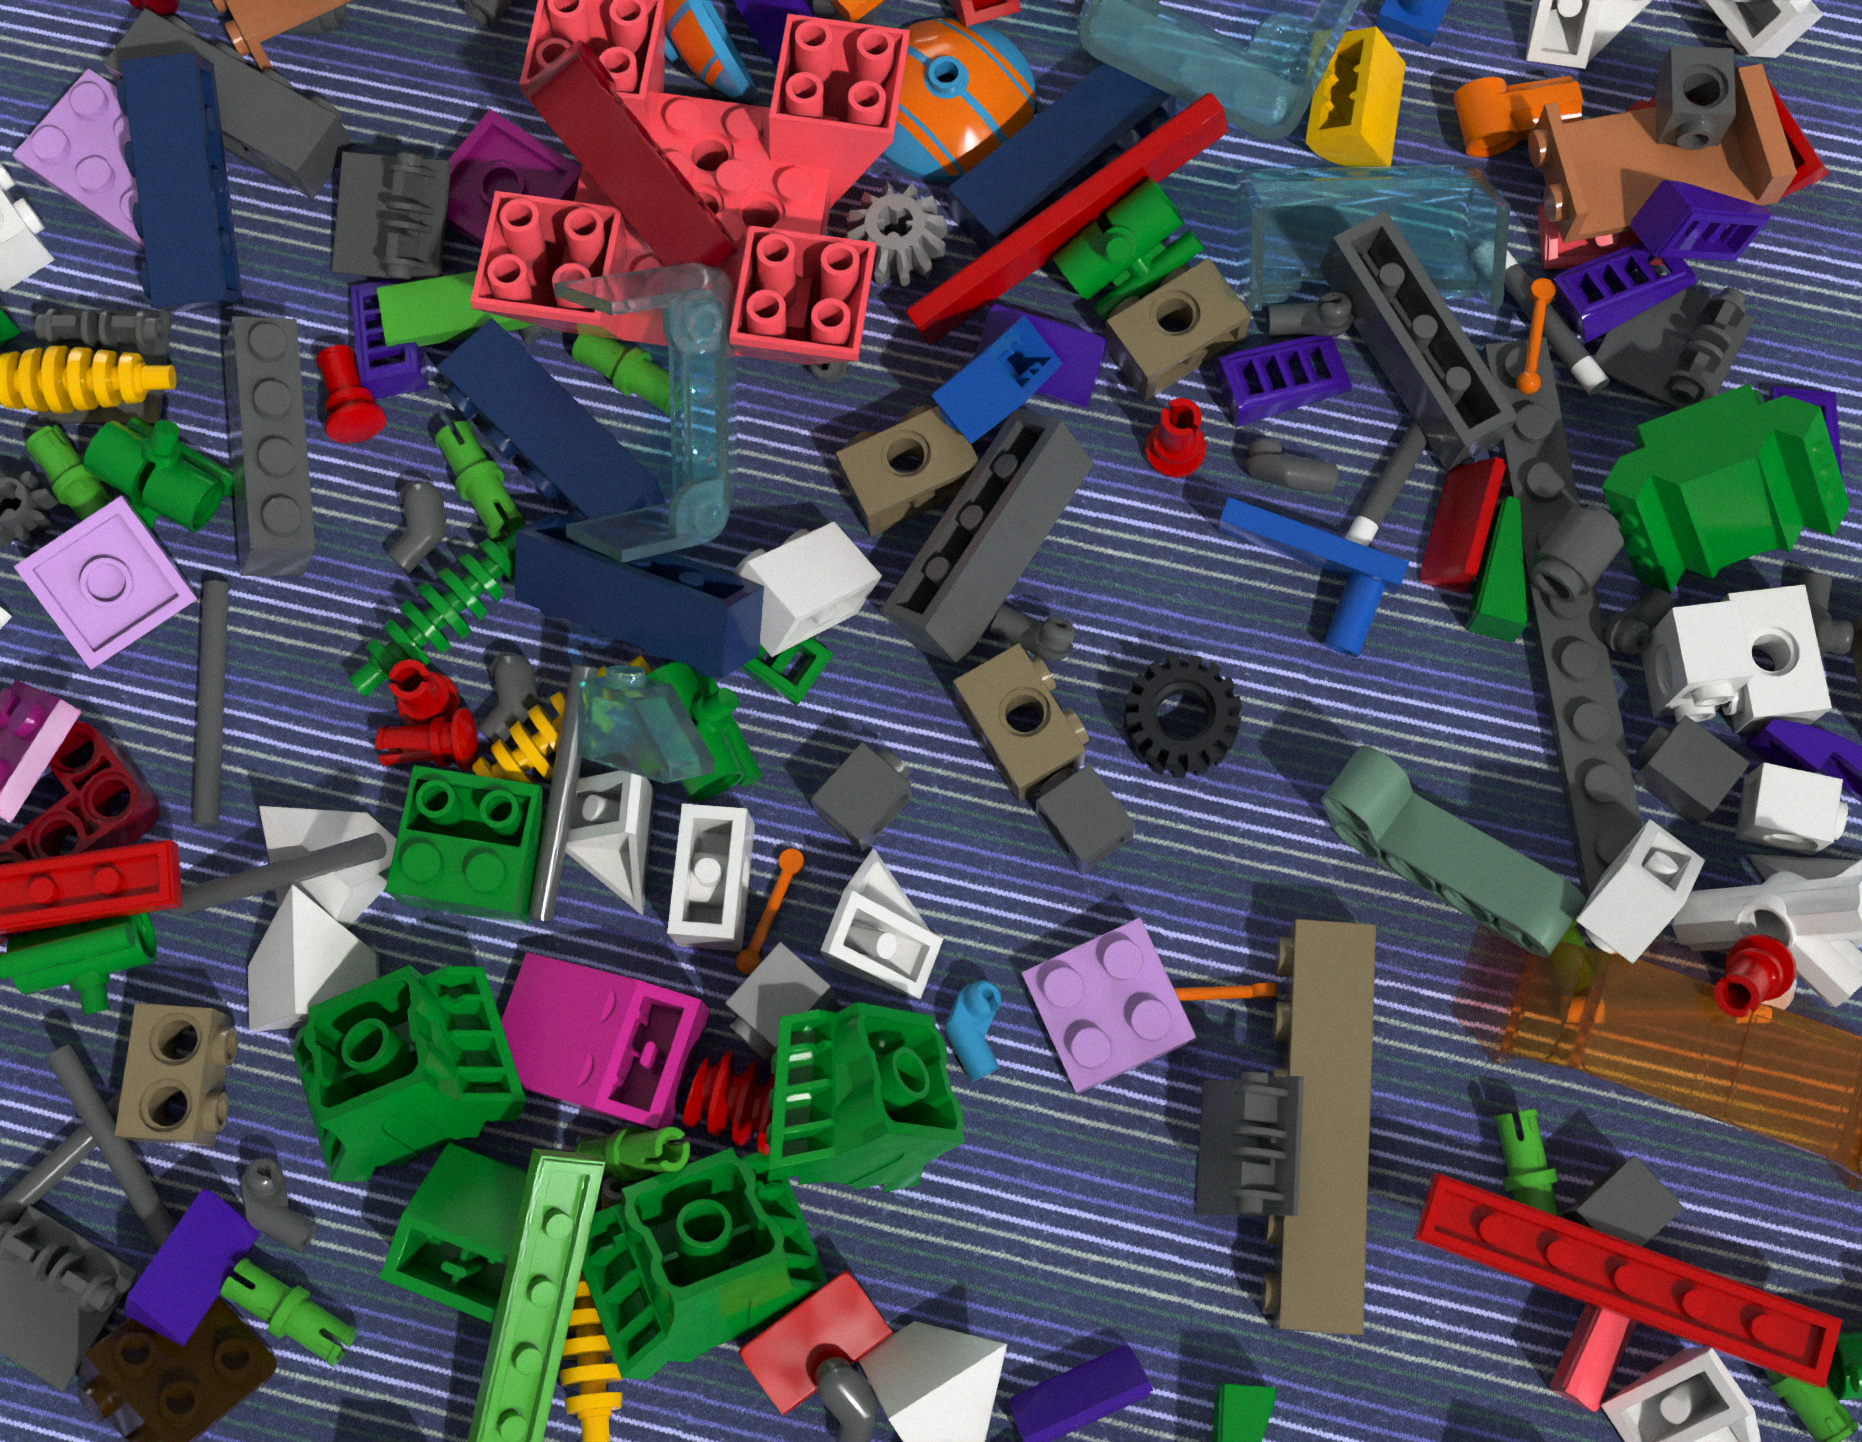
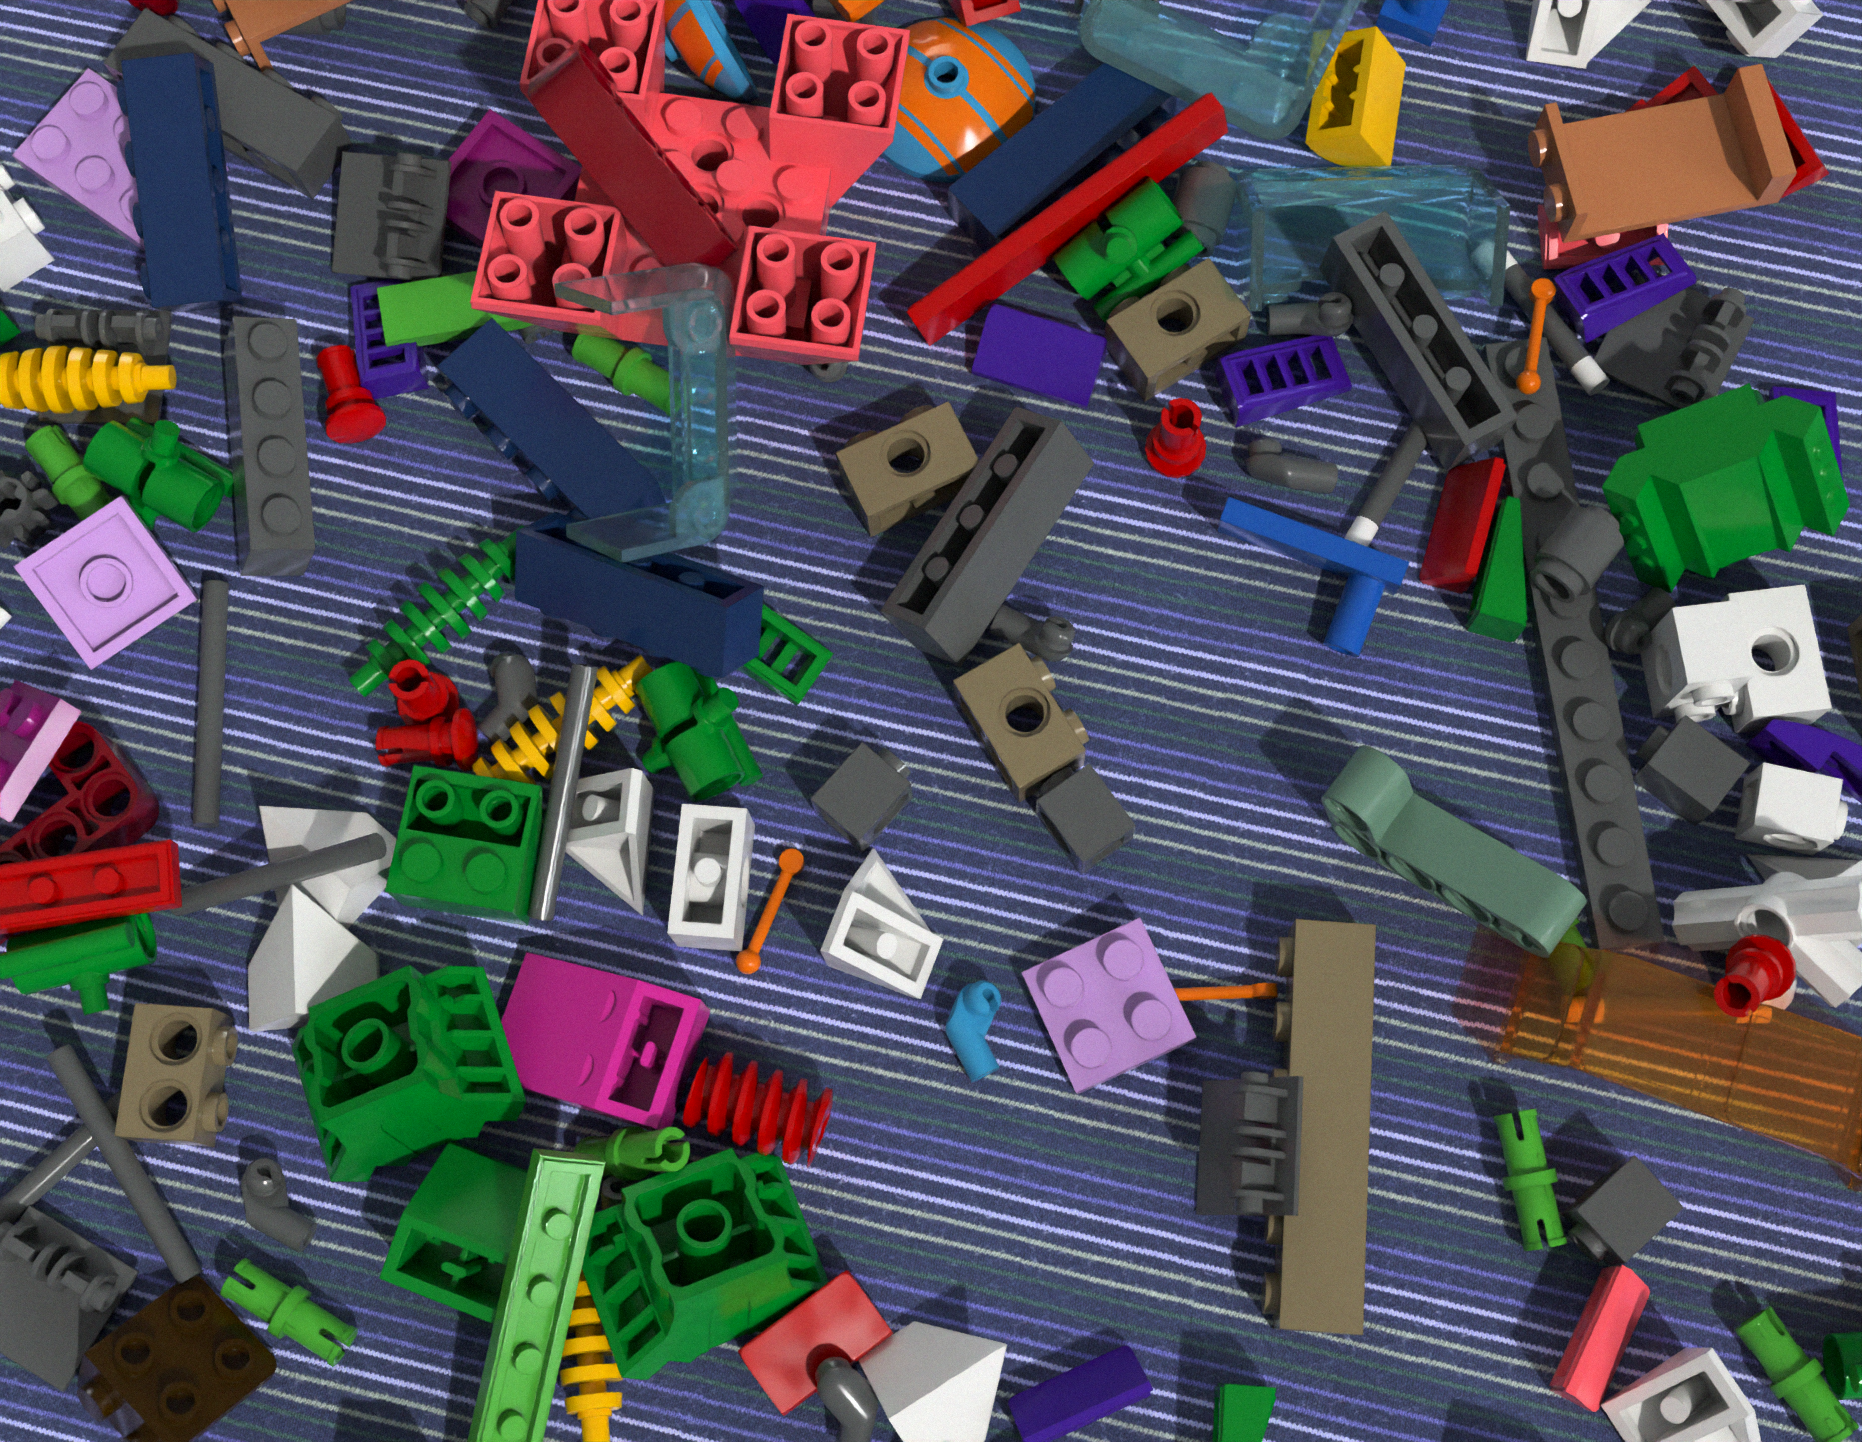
(190, 1268): dark purple slope -> none
(424, 522): dark grey arm -> none
(479, 480): bright green pin -> none
(639, 727): clear light blue slope -> none
(776, 989): light grey brick -> none
(808, 585): white brick -> none
(860, 1098): green slope -> none
(904, 231): light grey gear -> none
(996, 380): blue brick -> none
(1186, 679): black tyre -> none
(1205, 202): none -> dark grey brick
(1501, 115): orange piece -> none
(1628, 1280): red tile -> none
(1640, 892): white brick -> none
(1688, 219): dark purple slope -> none
(1701, 75): dark grey brick -> none
(1831, 634): dark grey arm -> none

